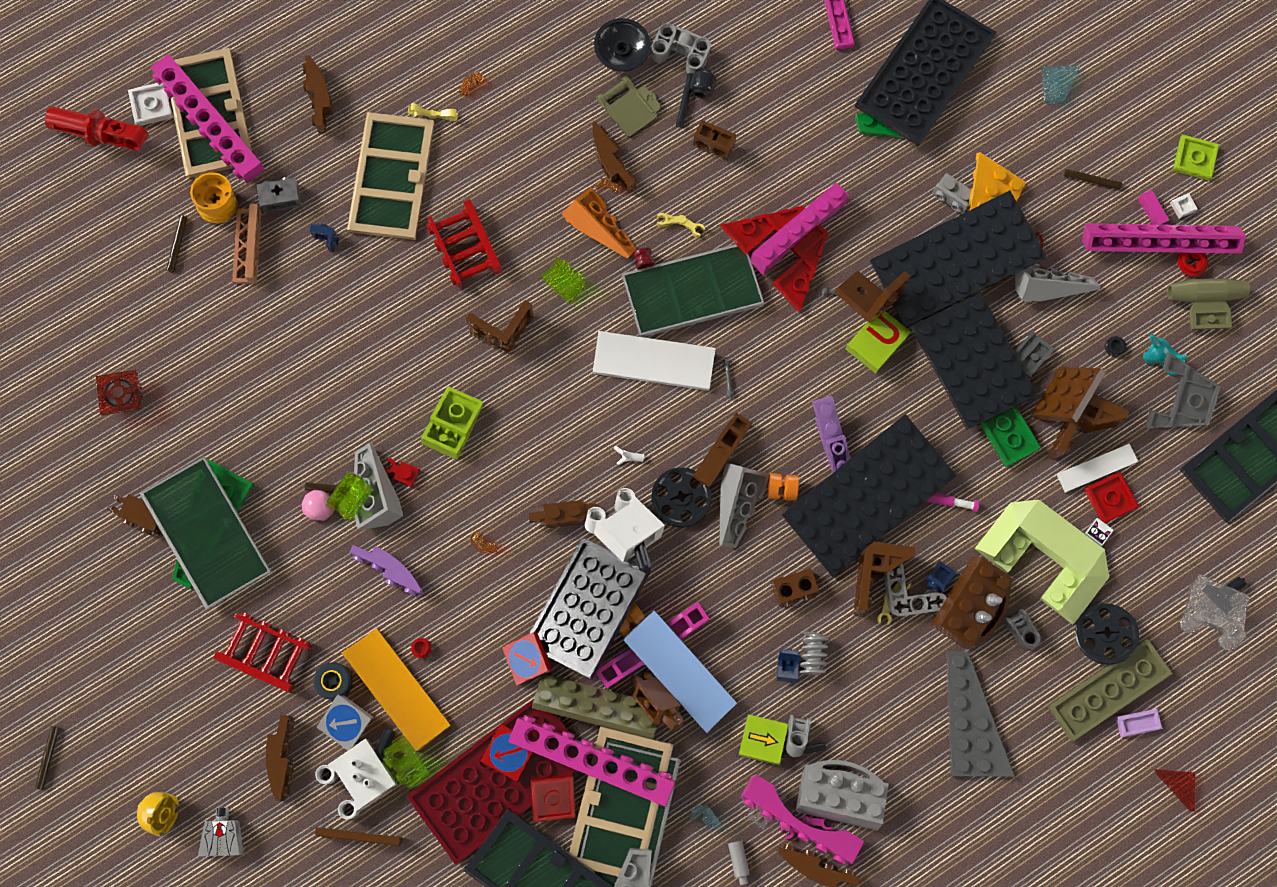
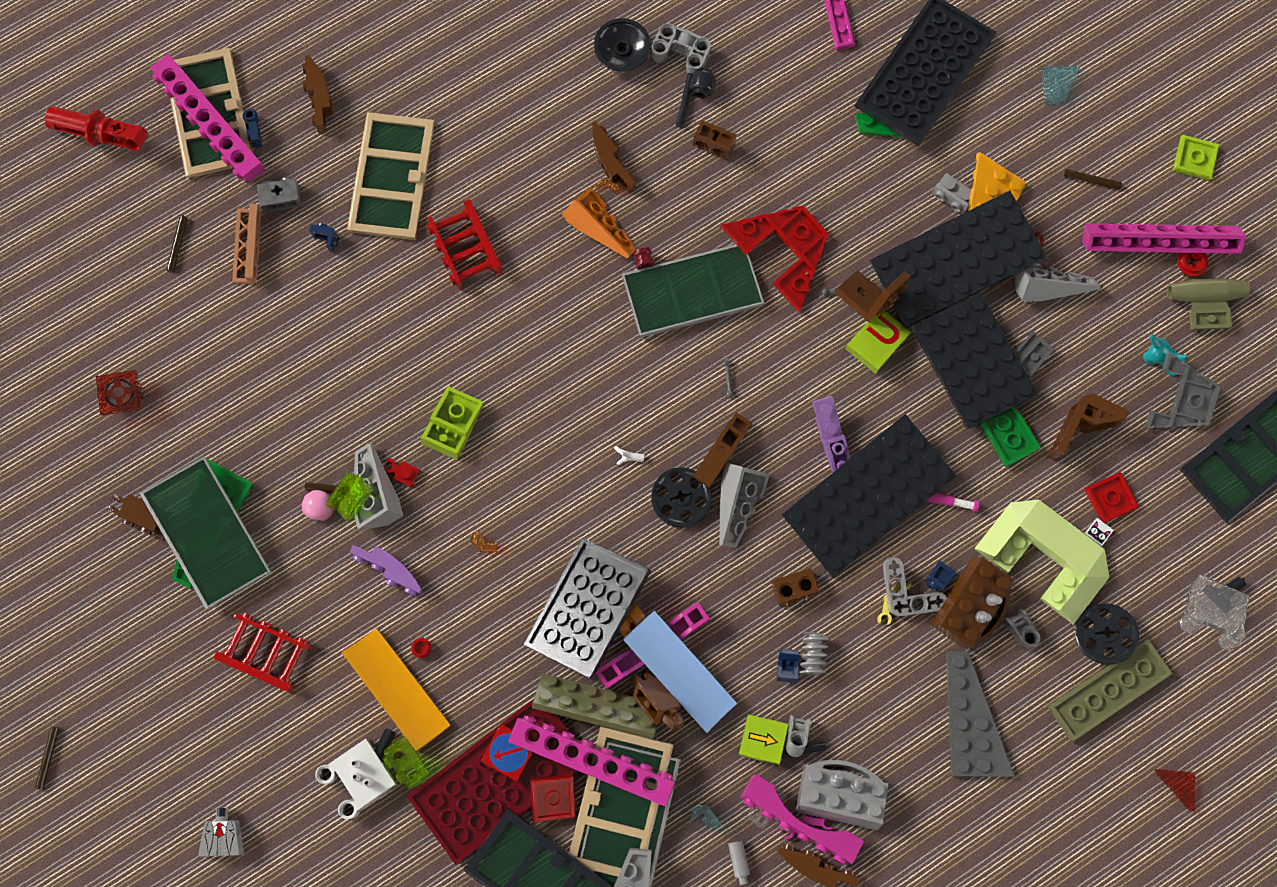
(150, 104): white tile -> none
(157, 813): yellow cylinder -> none
(214, 198): light orange wheel -> none
(251, 119): none -> dark blue plate
(277, 765): reddish brown slope -> none
(325, 680): black wheel -> none
(344, 722): tile -> none
(358, 836): reddish brown tile -> none
(449, 114): light yellow piece -> none
(474, 77): clear orange arm -> none
(497, 338): reddish brown bracket -> none
(526, 658): tile -> none
(562, 514): reddish brown hinge -> none
(564, 280): clear neon green bracket -> none
(628, 529): white piece -> none
(631, 110): olive piece -> none
(653, 360): white arch -> none
(682, 220): light yellow piece -> none
(781, 242): dark pink arch -> none
(789, 483): orange wheel -> none
(887, 558): reddish brown bracket -> none
(1068, 393): reddish brown plate -> none
(1097, 468): white tile -> none
(1115, 346): black tile -> none
(1139, 723): lavender tile -> none
(1153, 208): dark pink piece -> none
(1183, 206): white tile -> none

